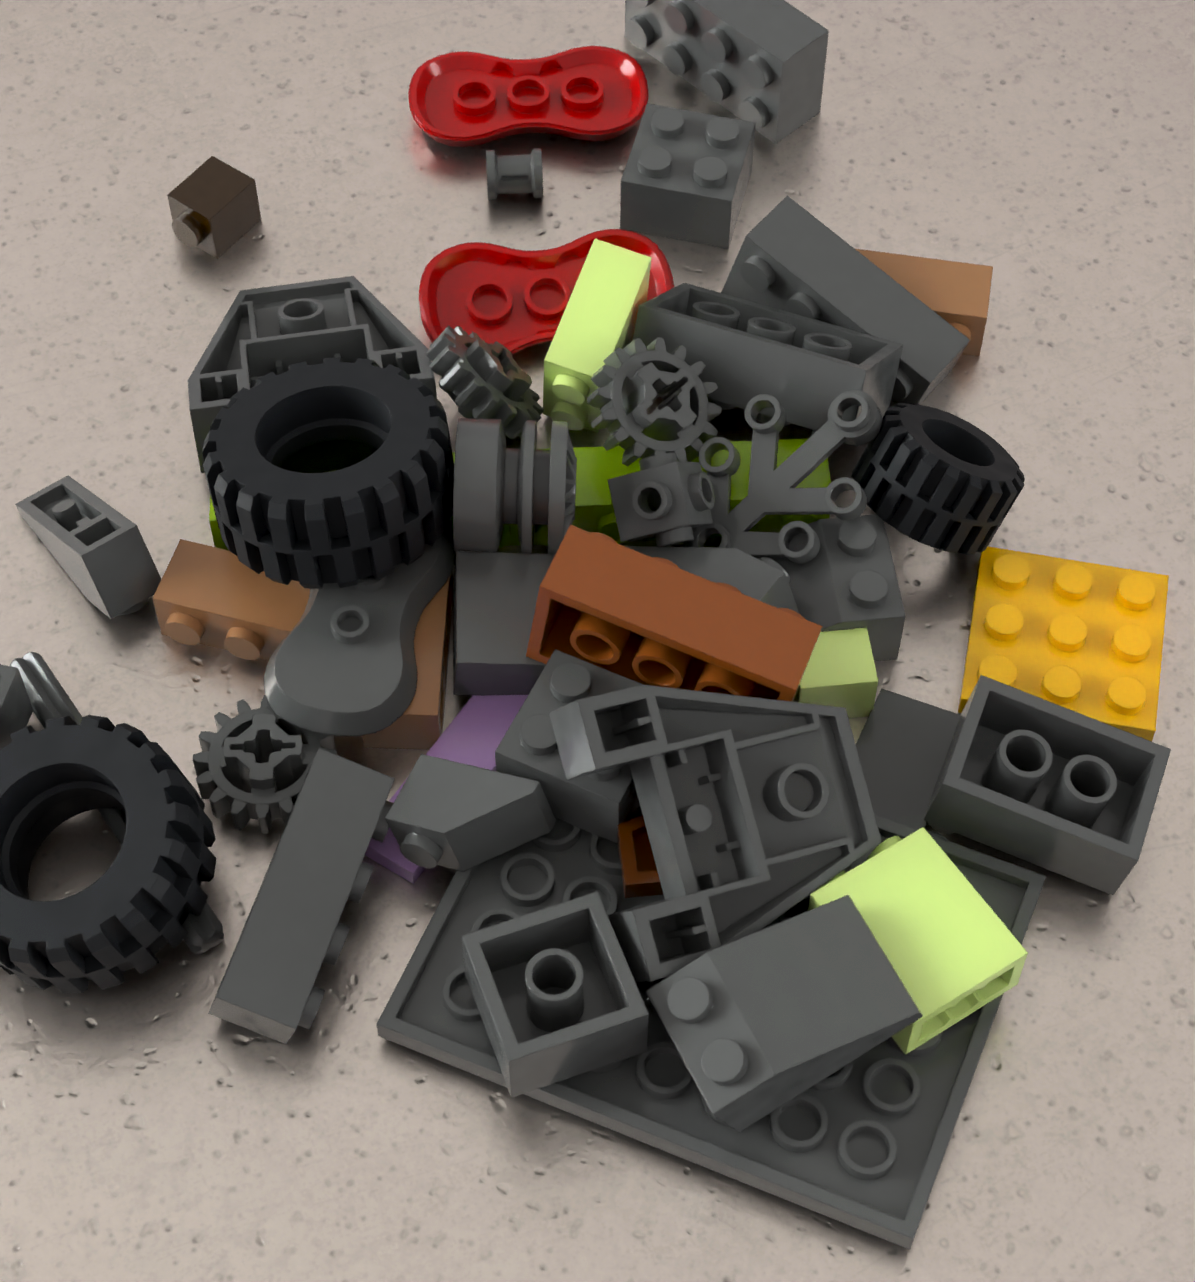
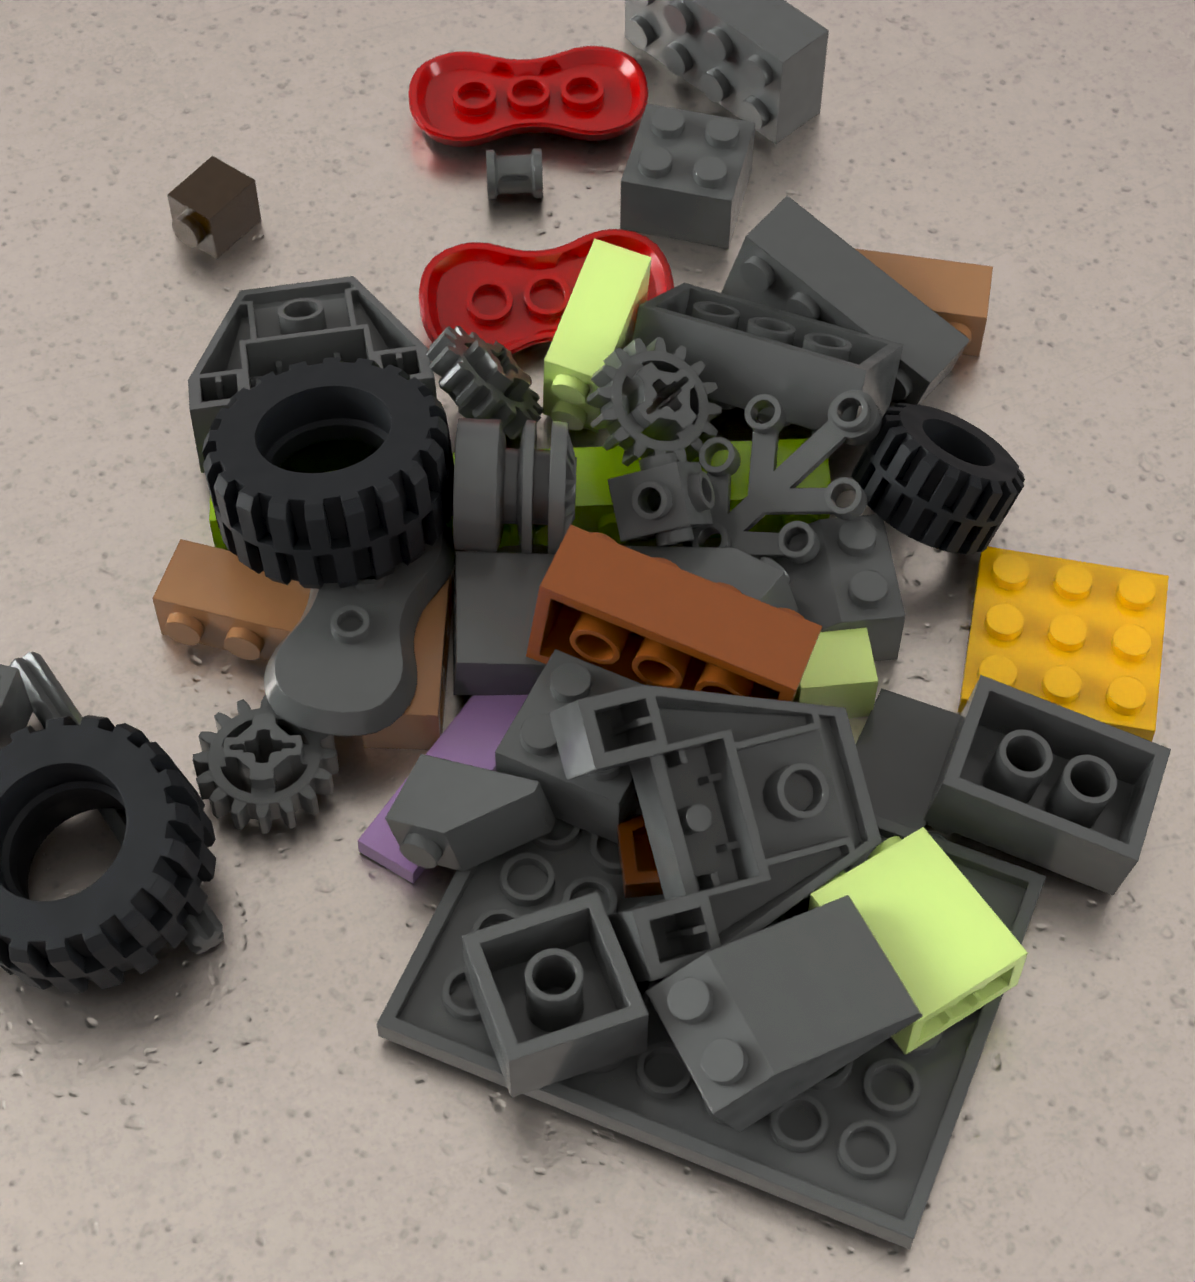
(93, 546): dark grey slope -> none
(303, 897): dark grey brick -> none

